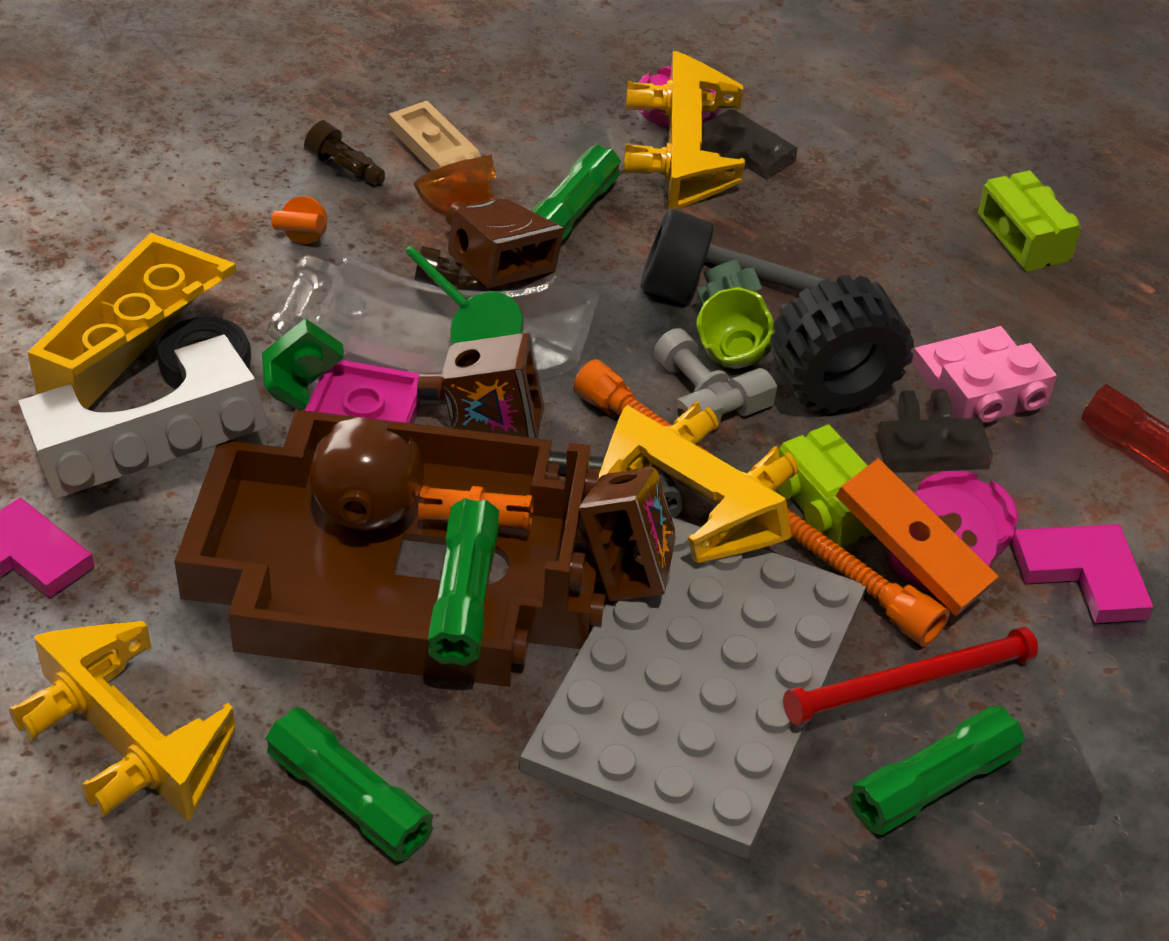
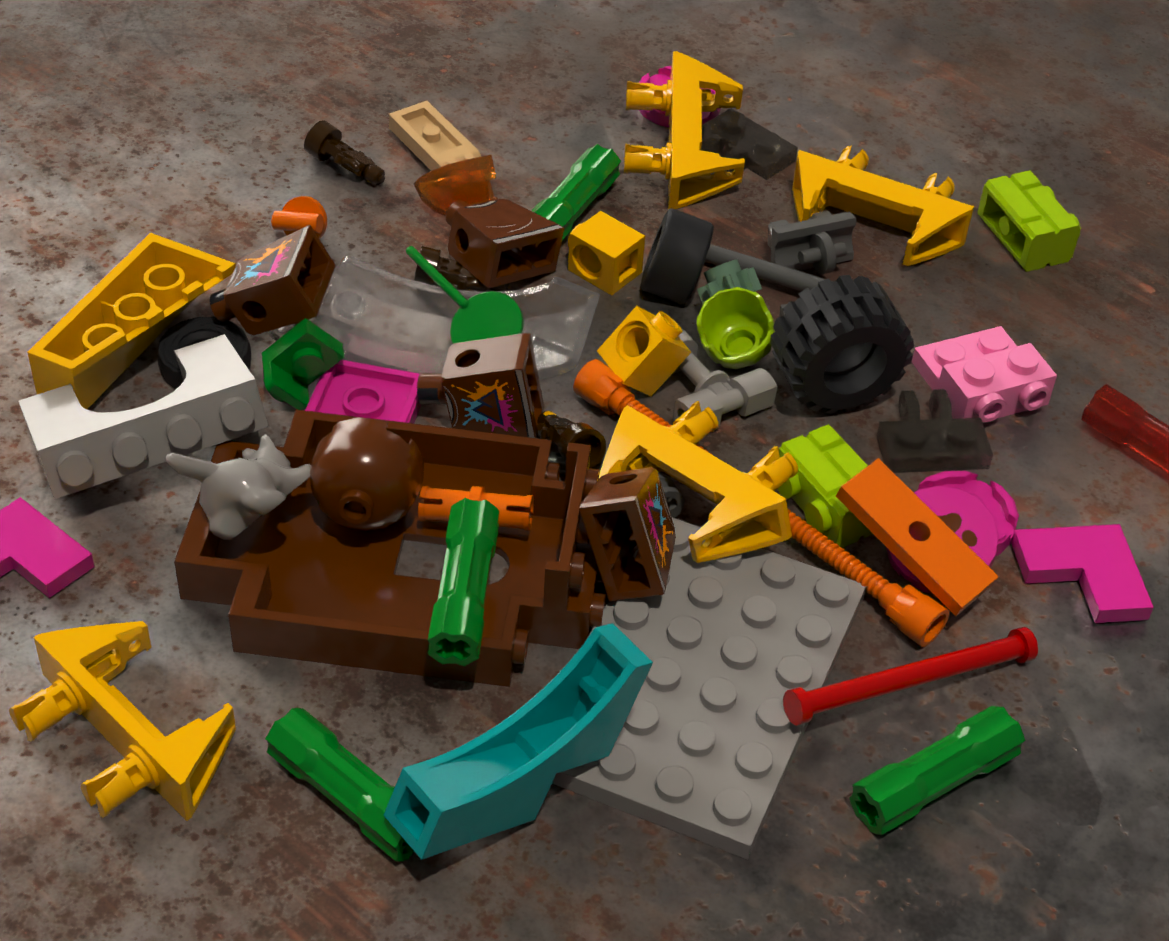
(241, 488): none -> light grey animal
(277, 284): none -> reddish brown torso
(510, 768): none -> teal arch
(564, 431): none -> dark brown piece
(606, 252): none -> yellow brick
(645, 350): none -> yellow brick
(813, 242): none -> dark grey hips
(928, 213): none -> yellow hose

